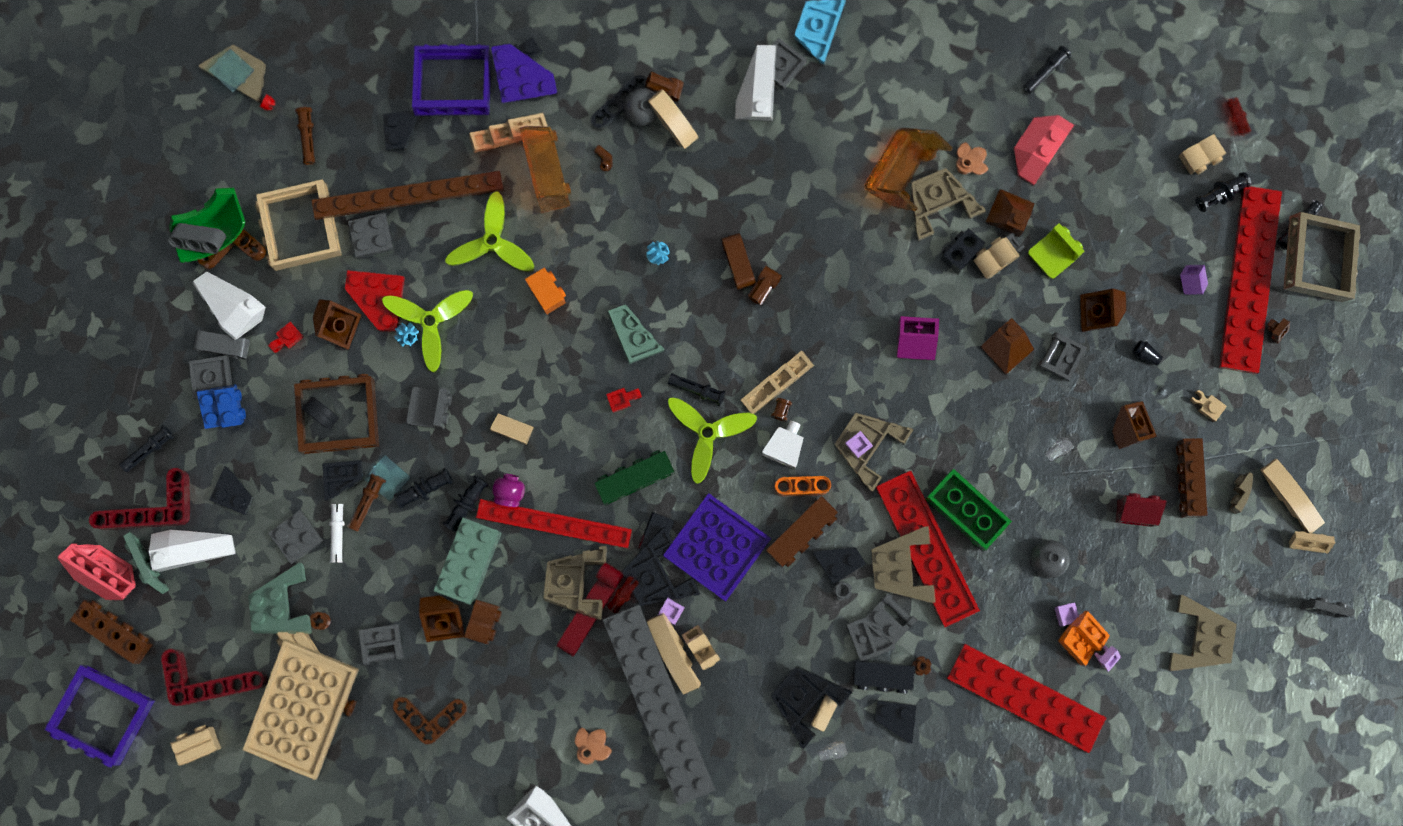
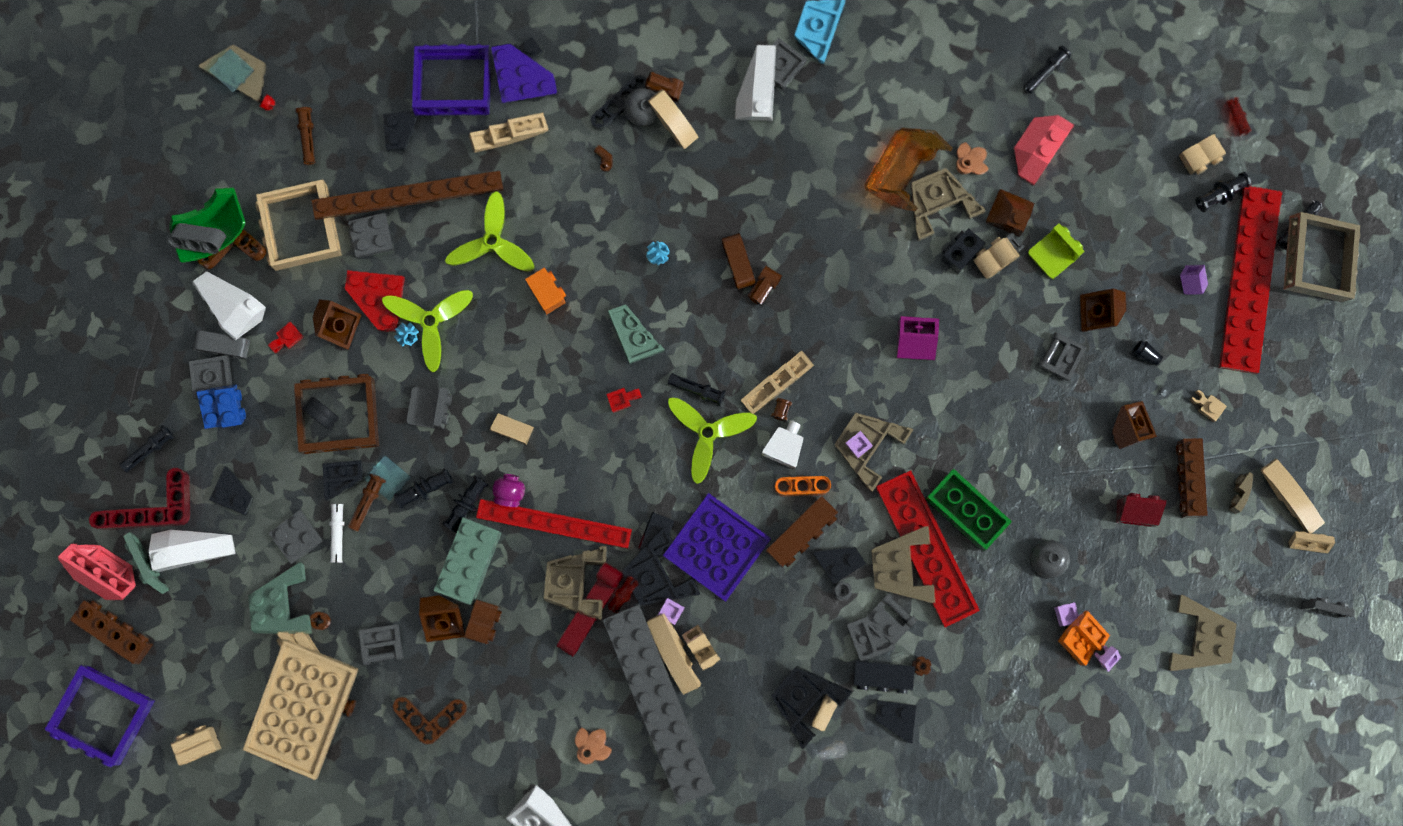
(207, 687): dark red beam -> none
(545, 167): clear orange windscreen -> none
(634, 478): dark green brick -> none
(1008, 346): reddish brown slope -> none
(1026, 698): red plate -> none
(1059, 448): clear cone -> none
(1278, 329): reddish brown tile -> none

